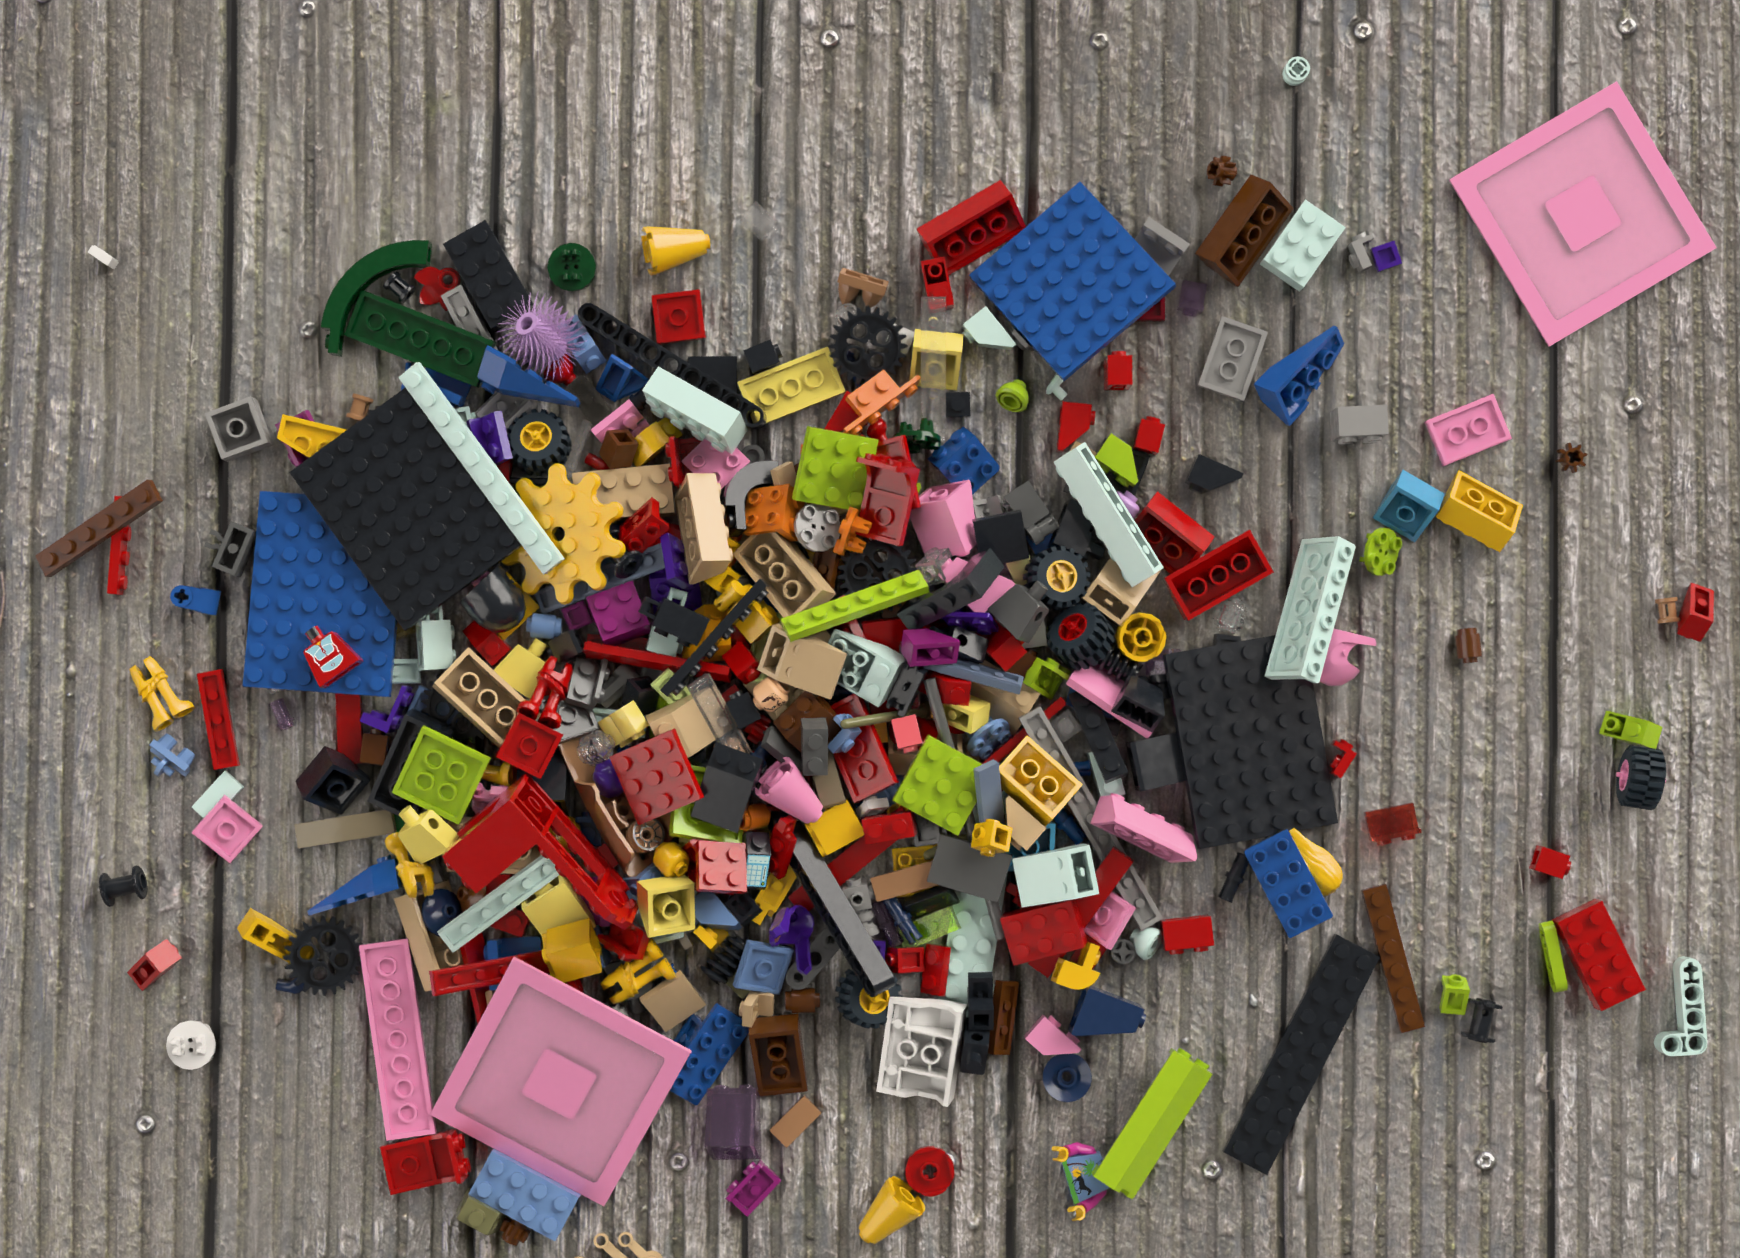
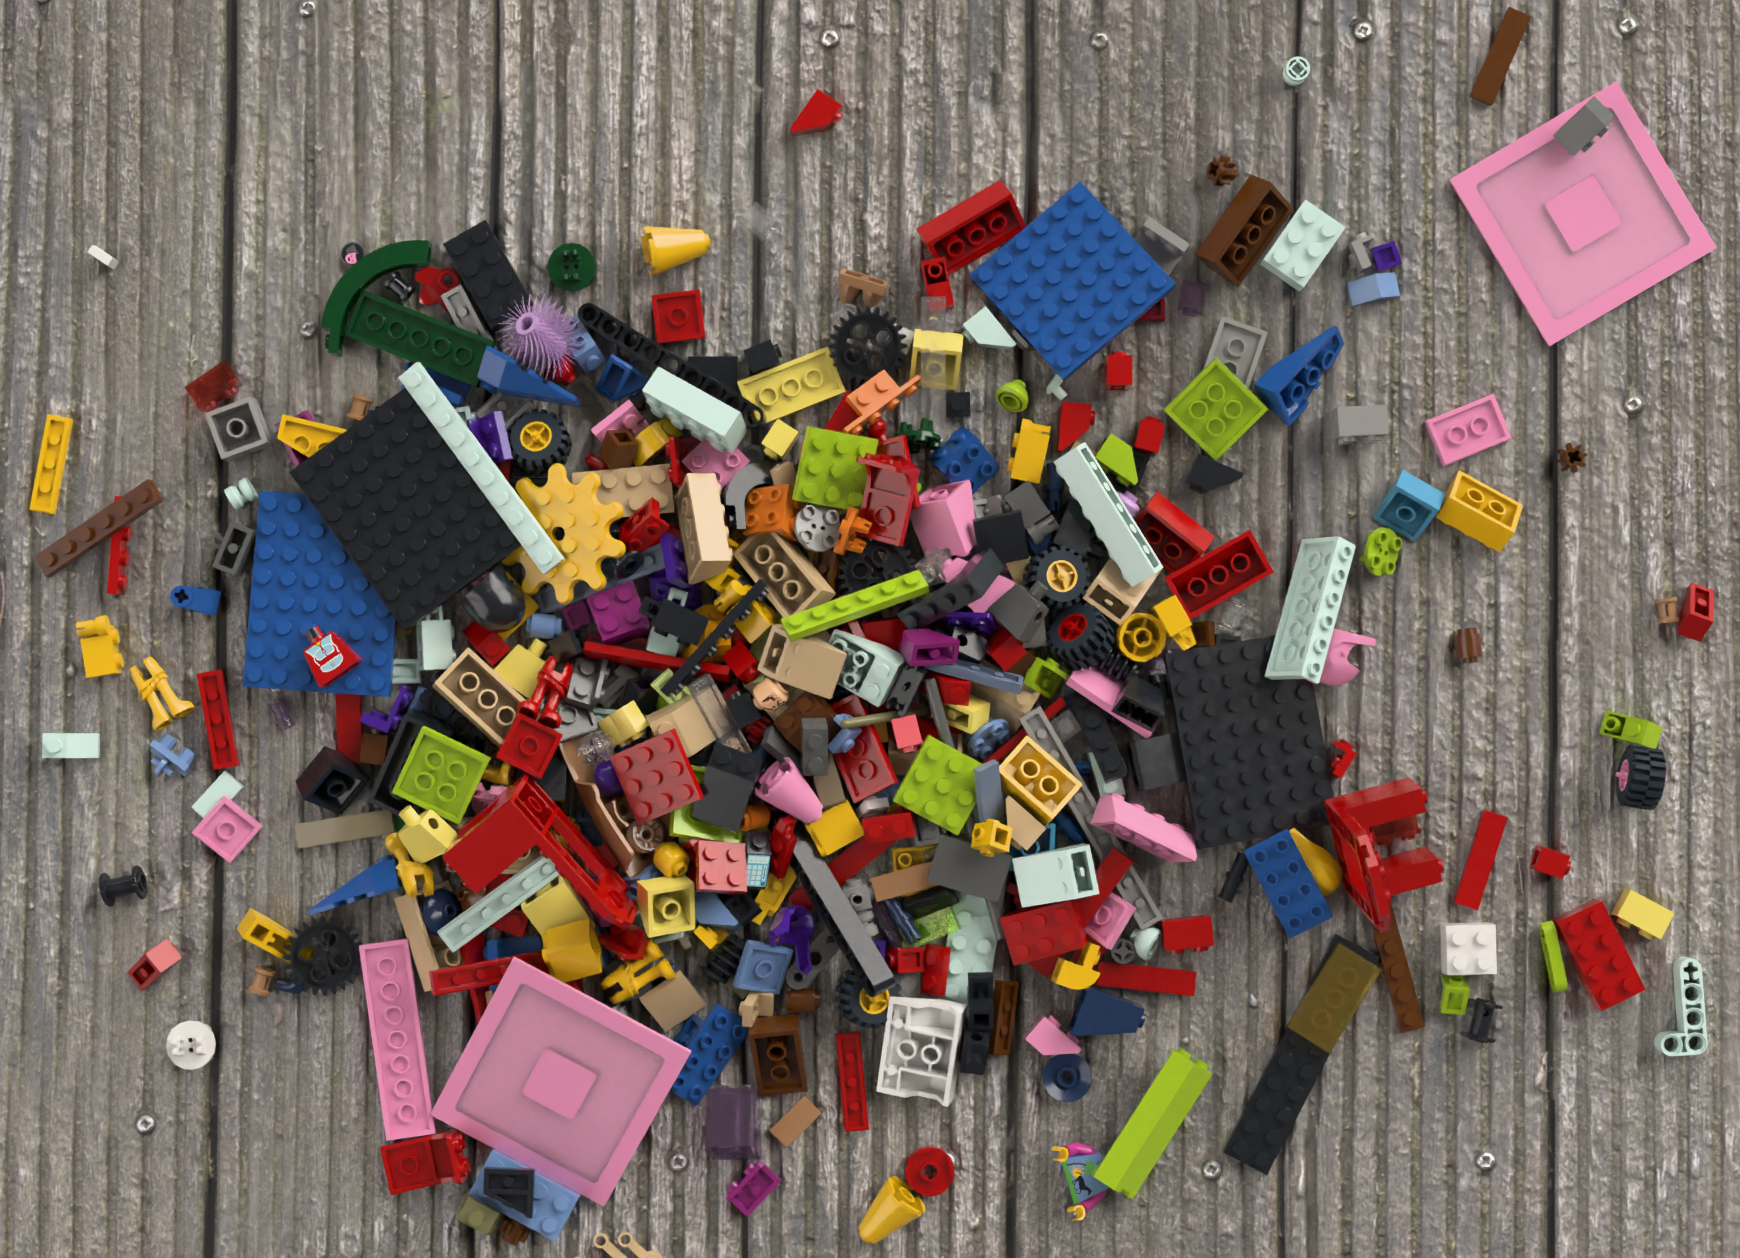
(51, 464): none -> yellow tile
(71, 745): none -> light aqua slope
(100, 647): none -> yellow hinge
(214, 386): none -> clear red bracket
(241, 493): none -> light aqua wheel
(262, 981): none -> medium nougat bush
(352, 253): none -> tile
(511, 1187): none -> black wing
(779, 440): none -> light yellow brick
(817, 115): none -> red slope
(852, 1081): none -> red tile
(1030, 451): none -> yellow hinge
(1053, 488): none -> dark blue pin
(1146, 978): none -> red tile
(1174, 621): none -> yellow hinge
(1203, 633): none -> reddish brown plate
(1215, 409): none -> lime plate
(1334, 998): none -> clear yellow tile
(1366, 876): none -> red bracket
(1373, 288): none -> medium blue slope
(1468, 948): none -> white brick
(1480, 859): none -> red tile
(1500, 56): none -> reddish brown tile
(1584, 125): none -> dark grey brick
(1643, 914): none -> light yellow brick

